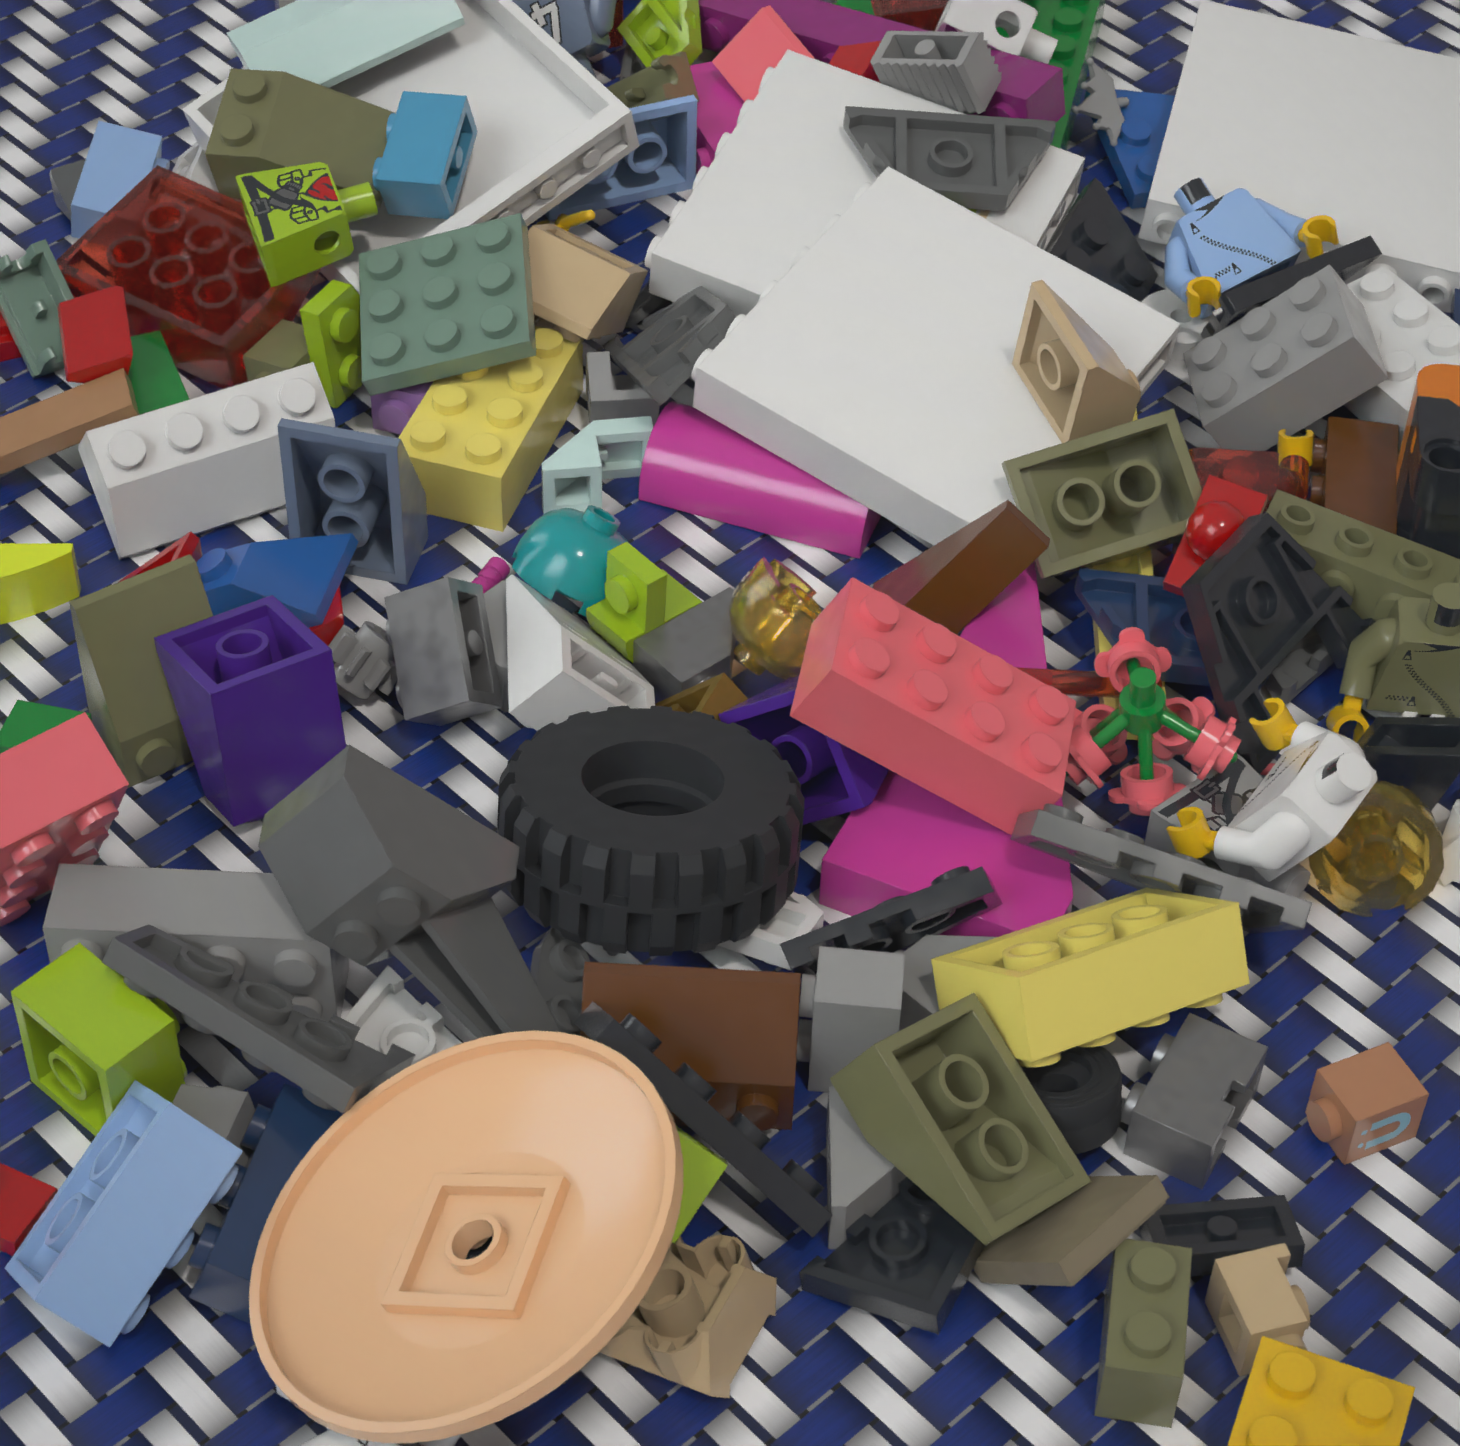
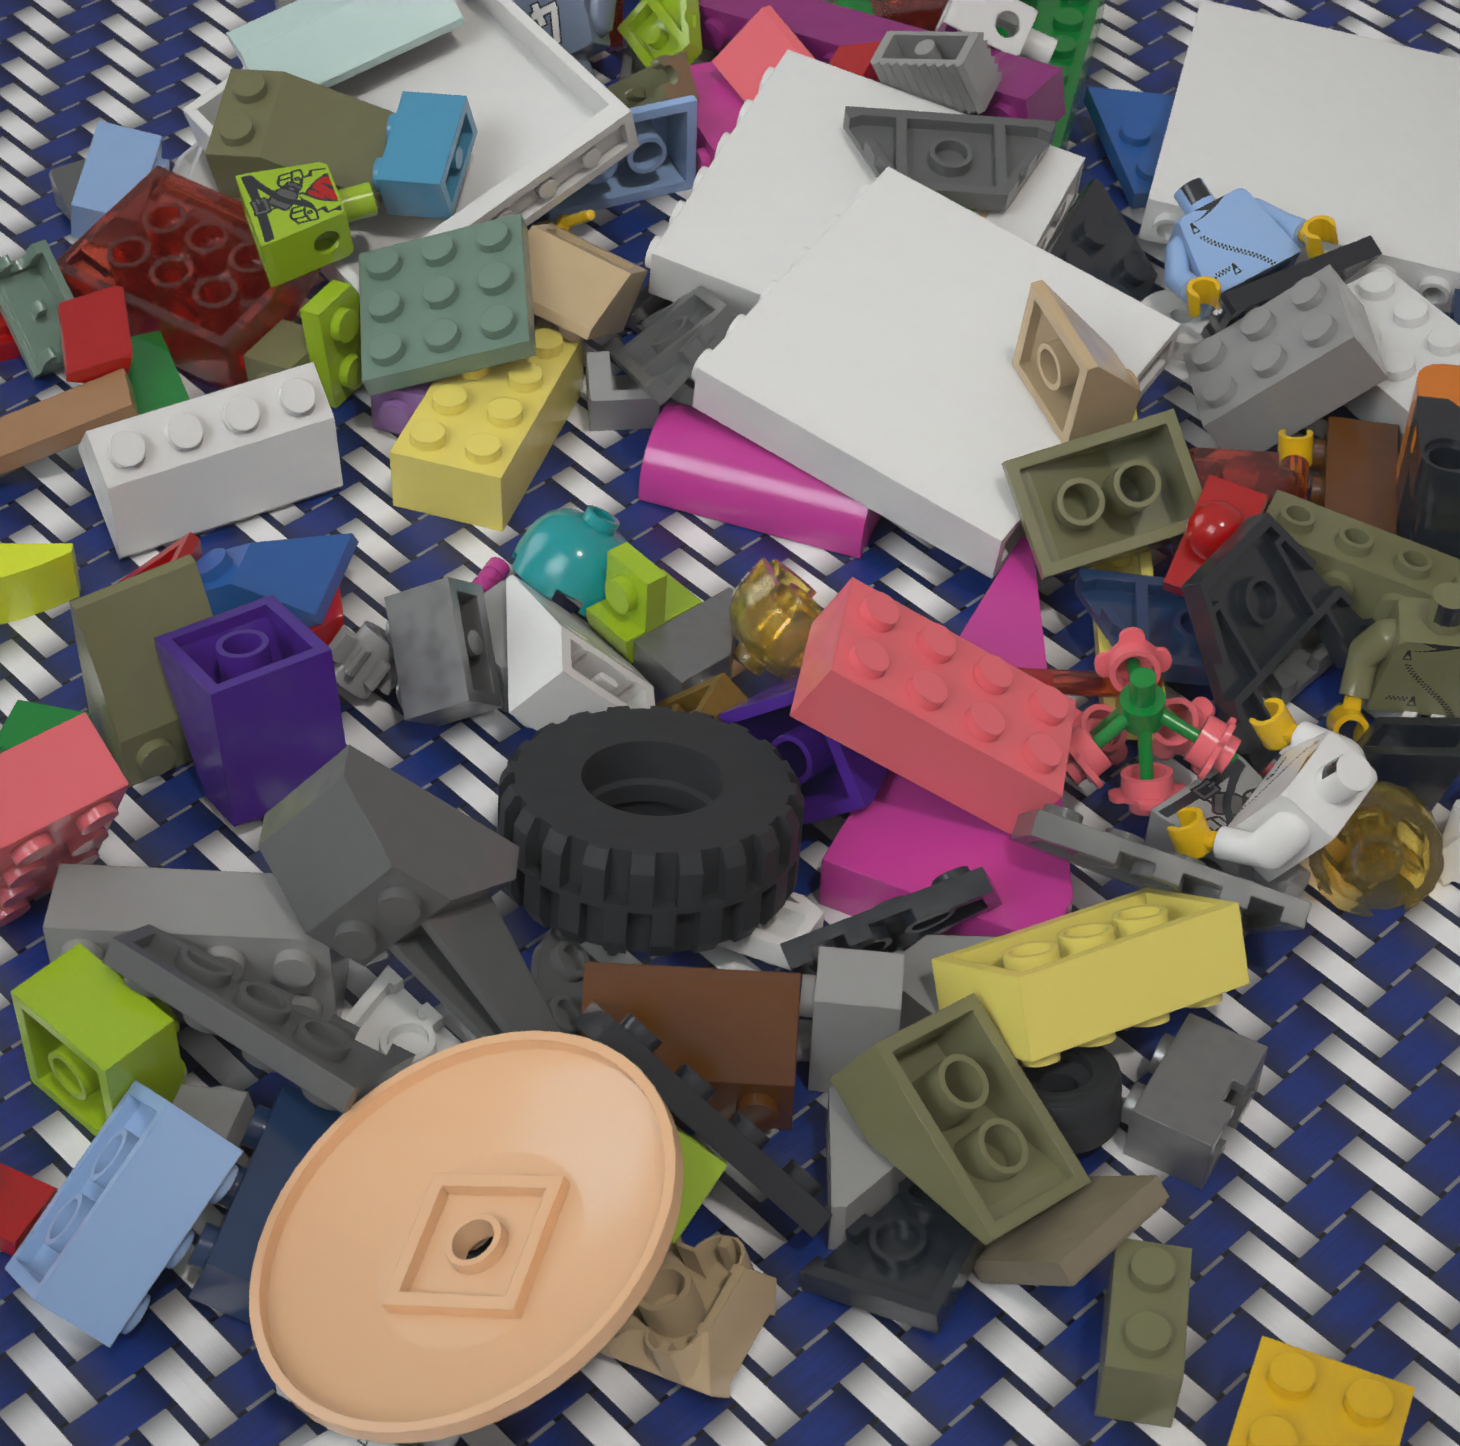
(356, 486): sand blue slope -> none
(598, 452): light aqua slope -> none
(967, 568): reddish brown slope -> none
(1102, 102): light grey piece -> none
(1226, 1229): black plate -> none
(1254, 1300): tan brick -> none
(1366, 1103): nougat brick -> none

